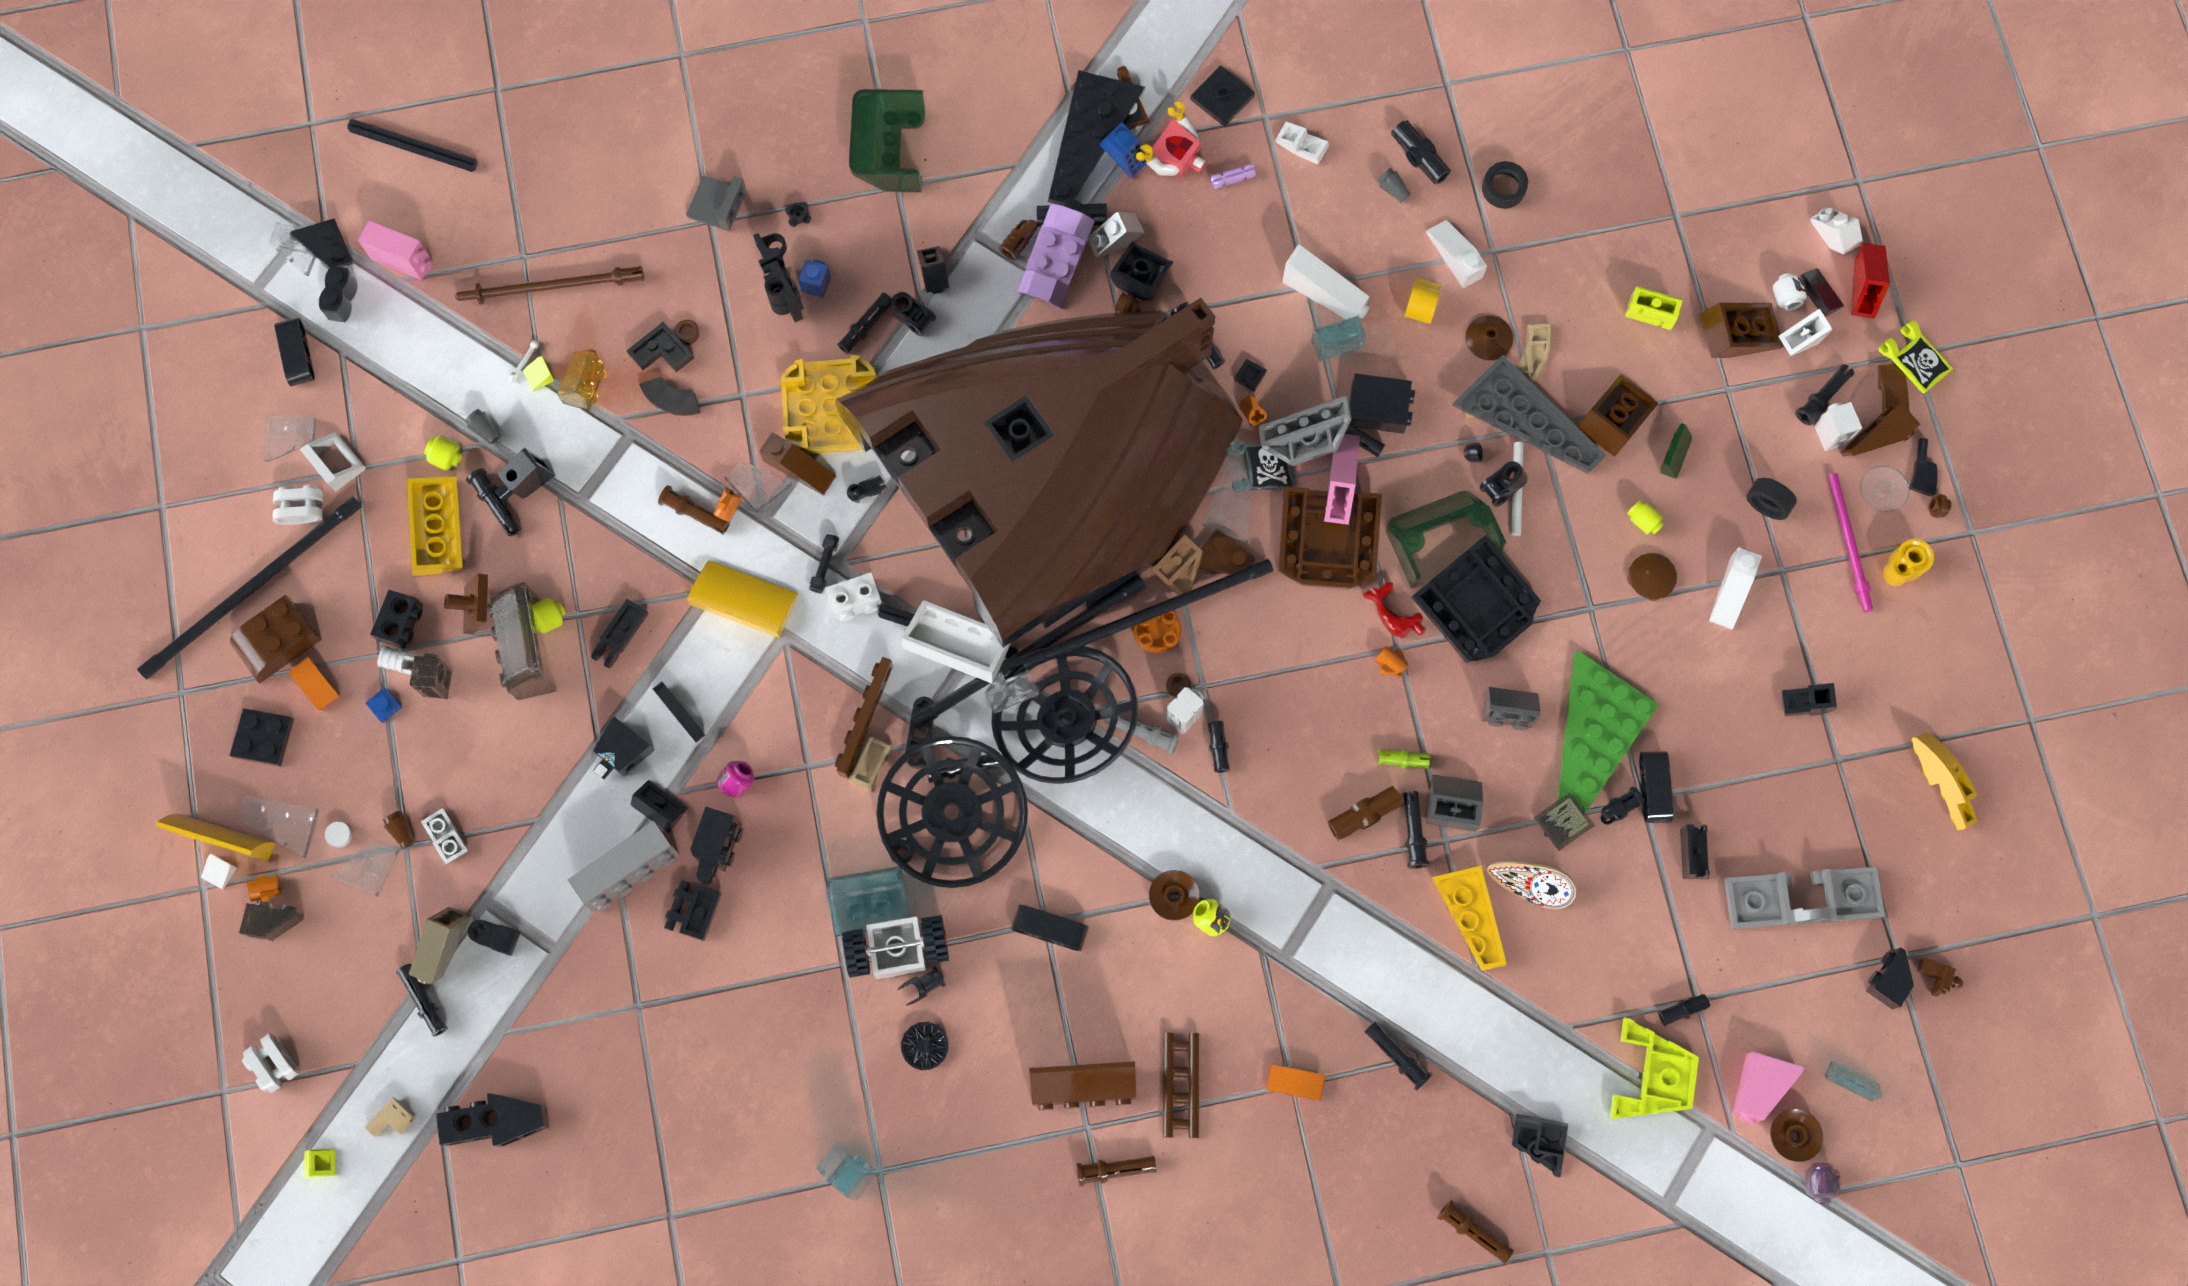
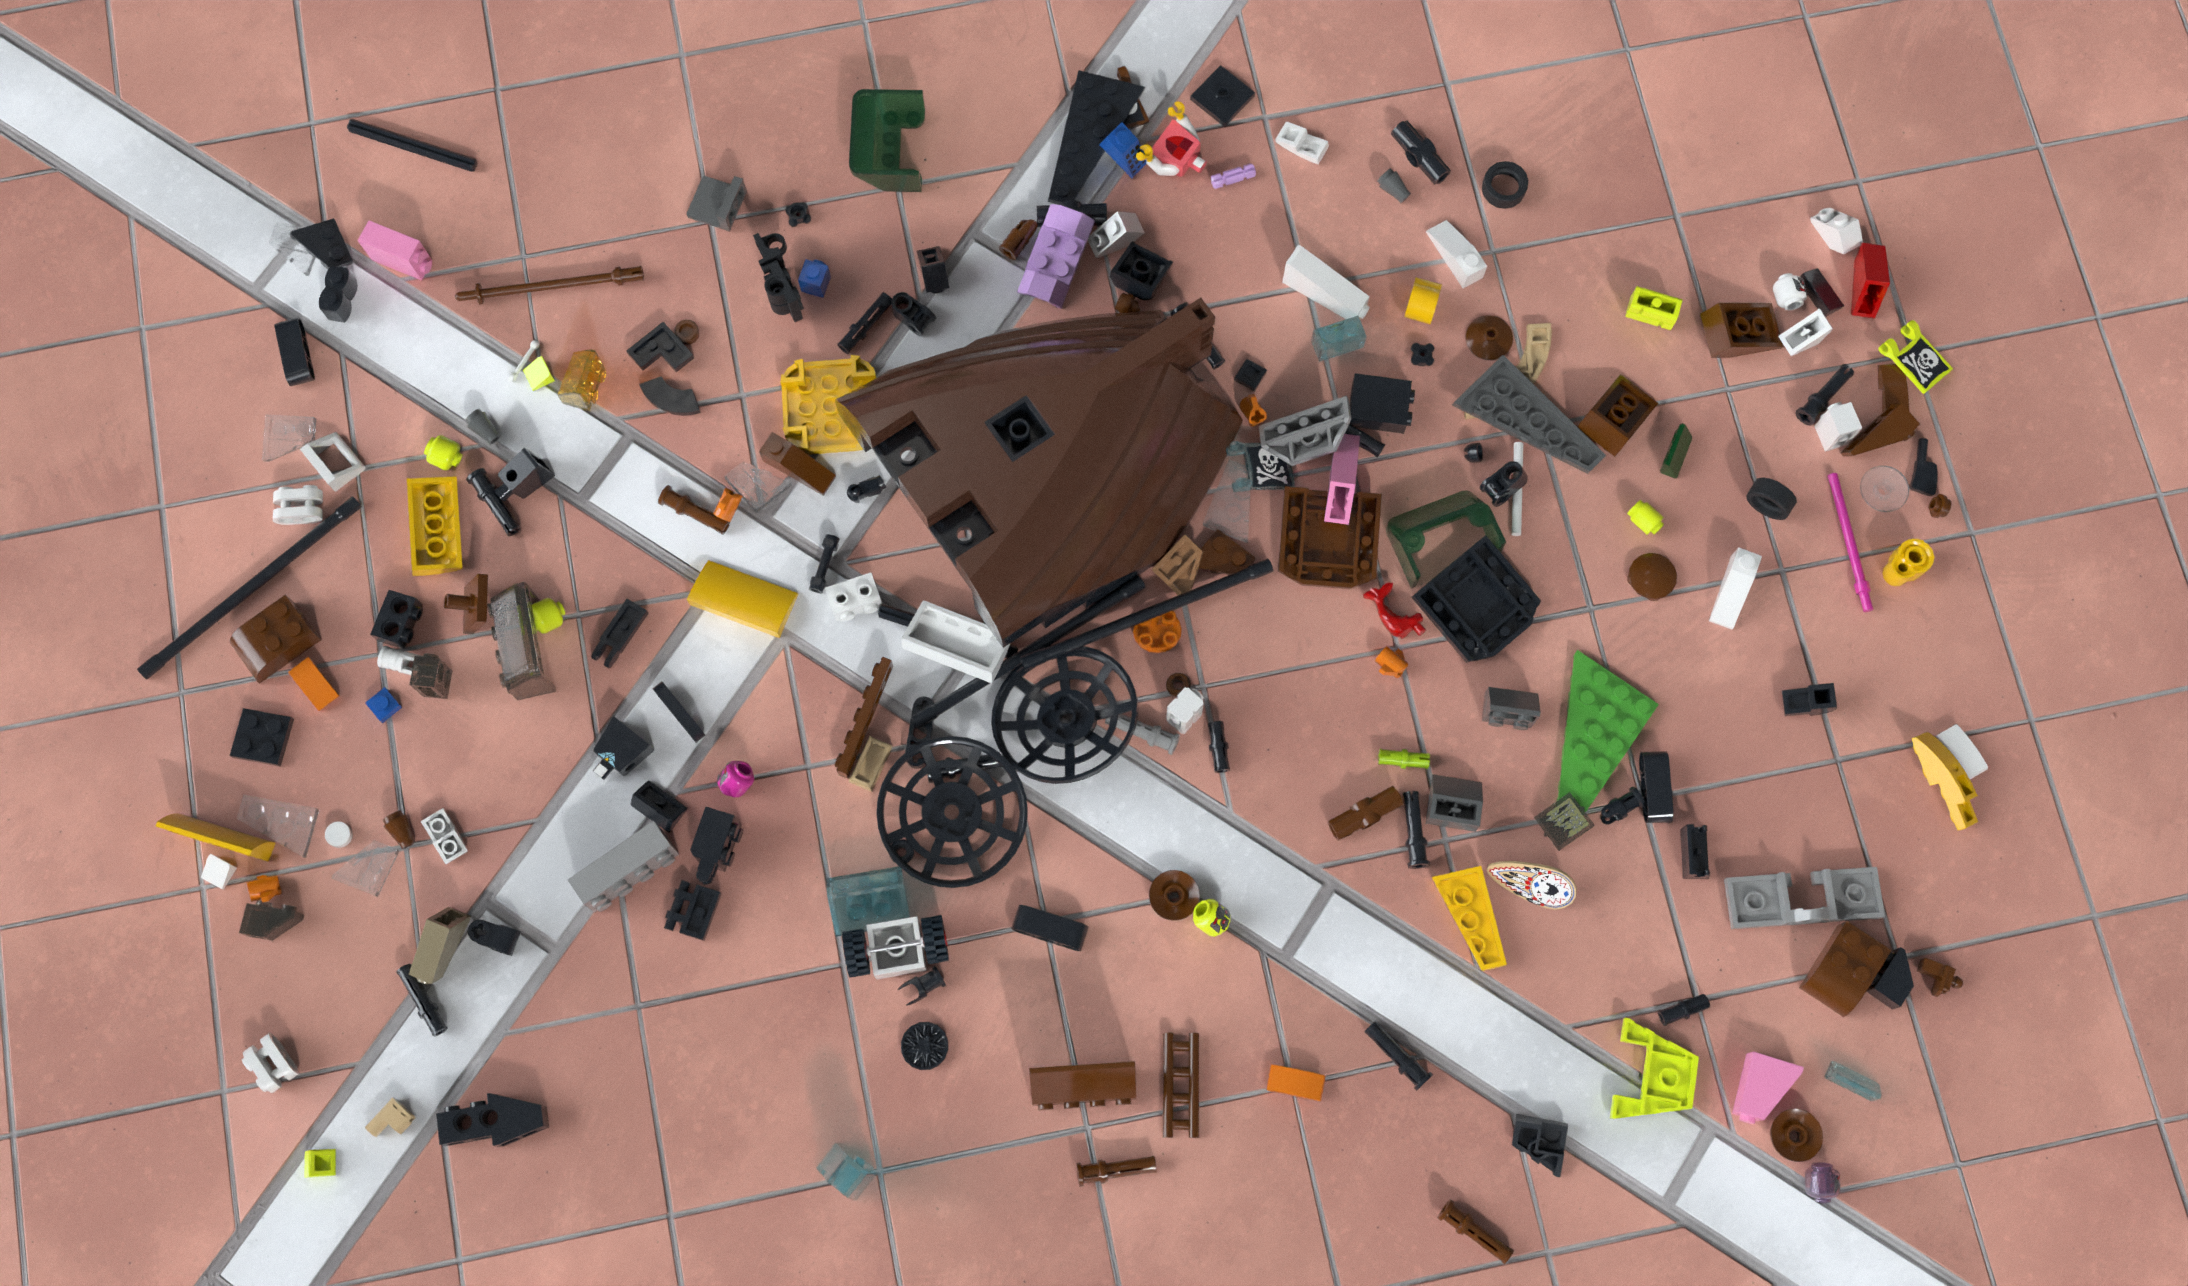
(1009, 692): clear slope -> none
(1424, 360): none -> black plate
(1845, 968): none -> reddish brown brick
(1963, 750): none -> white slope

